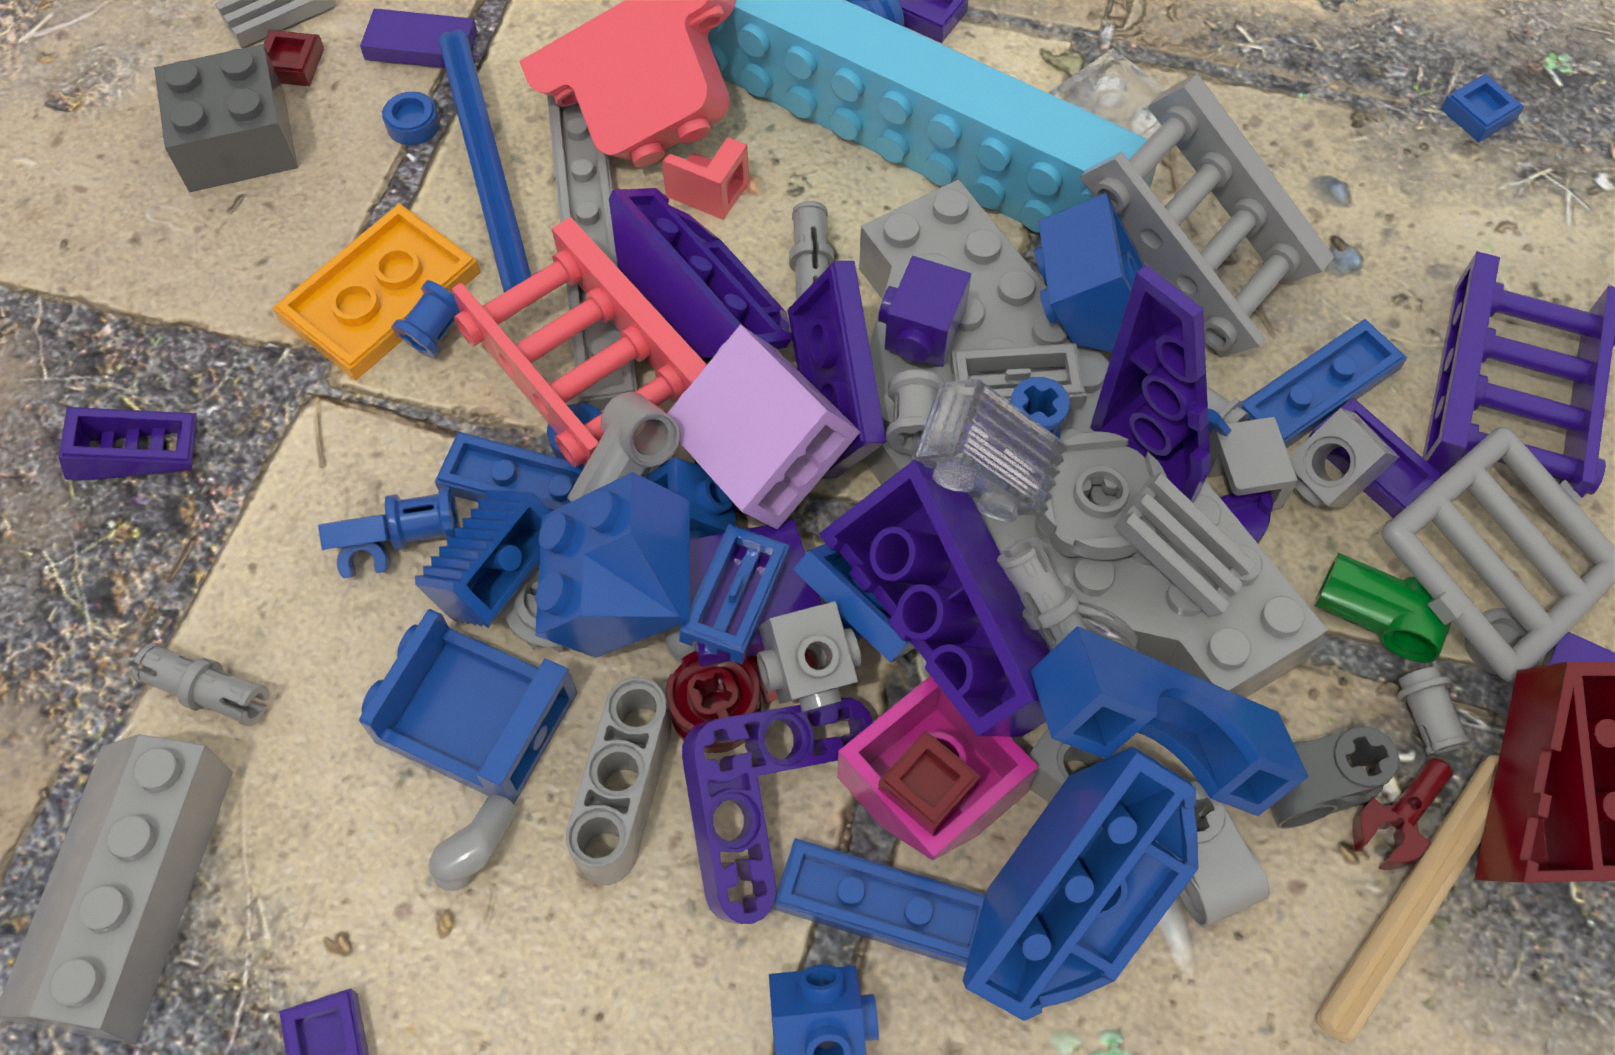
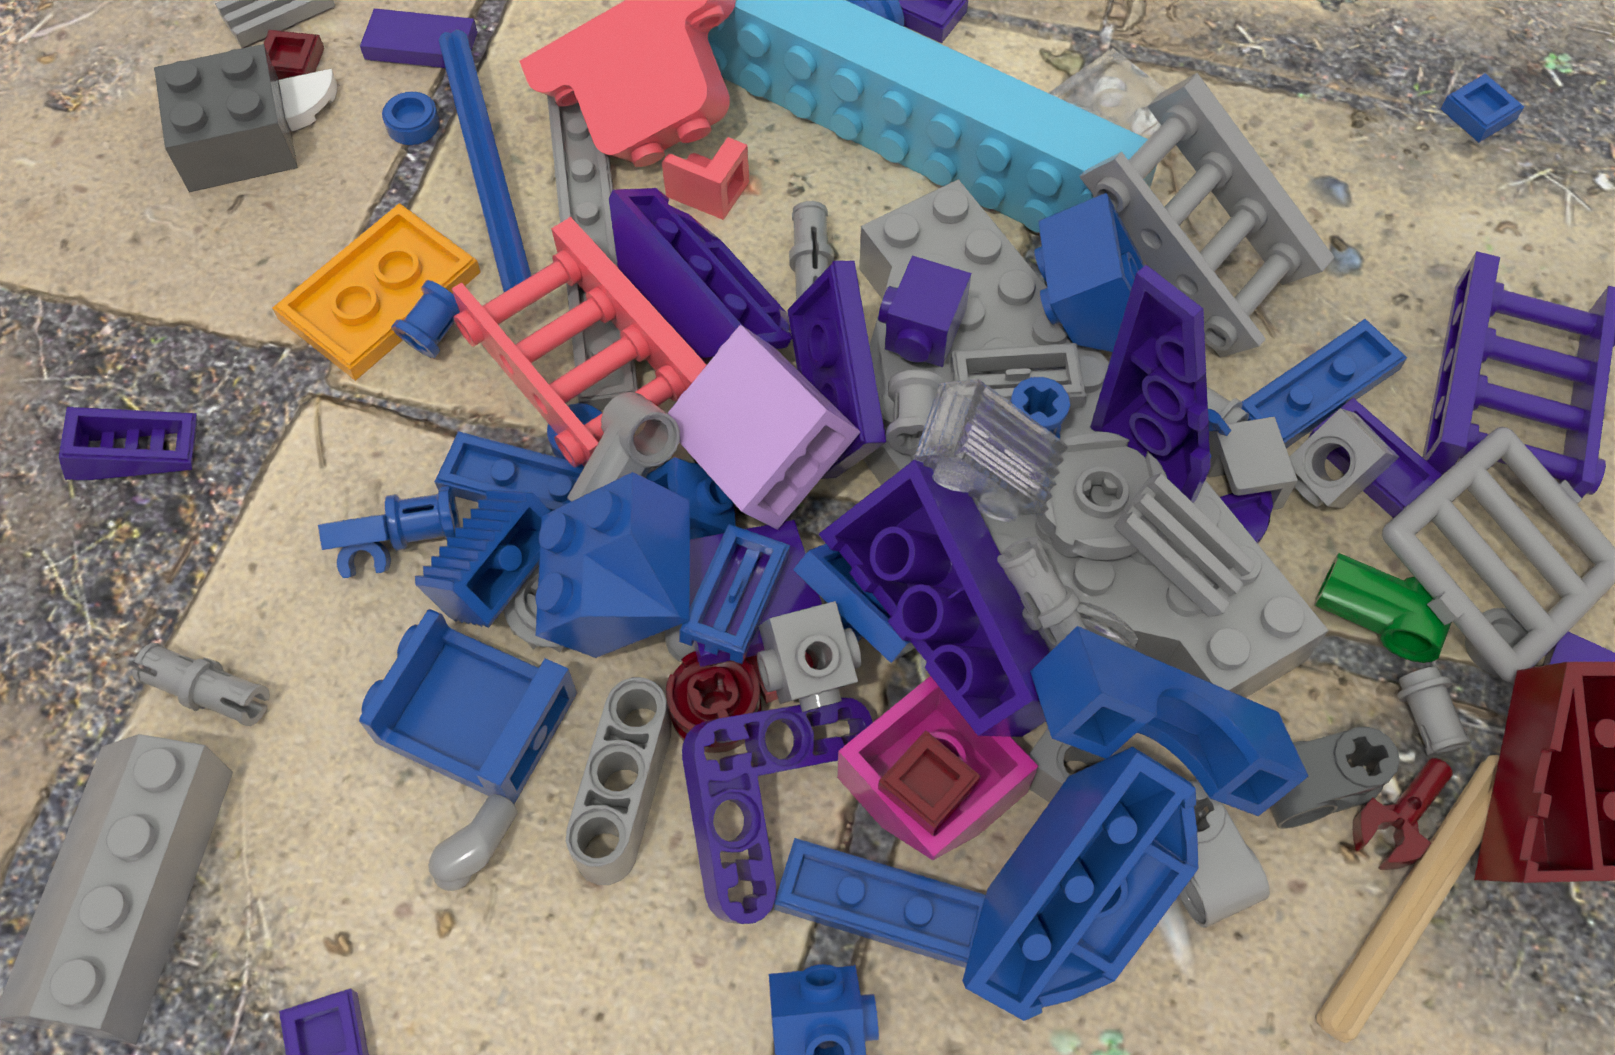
(306, 96): none -> white tile

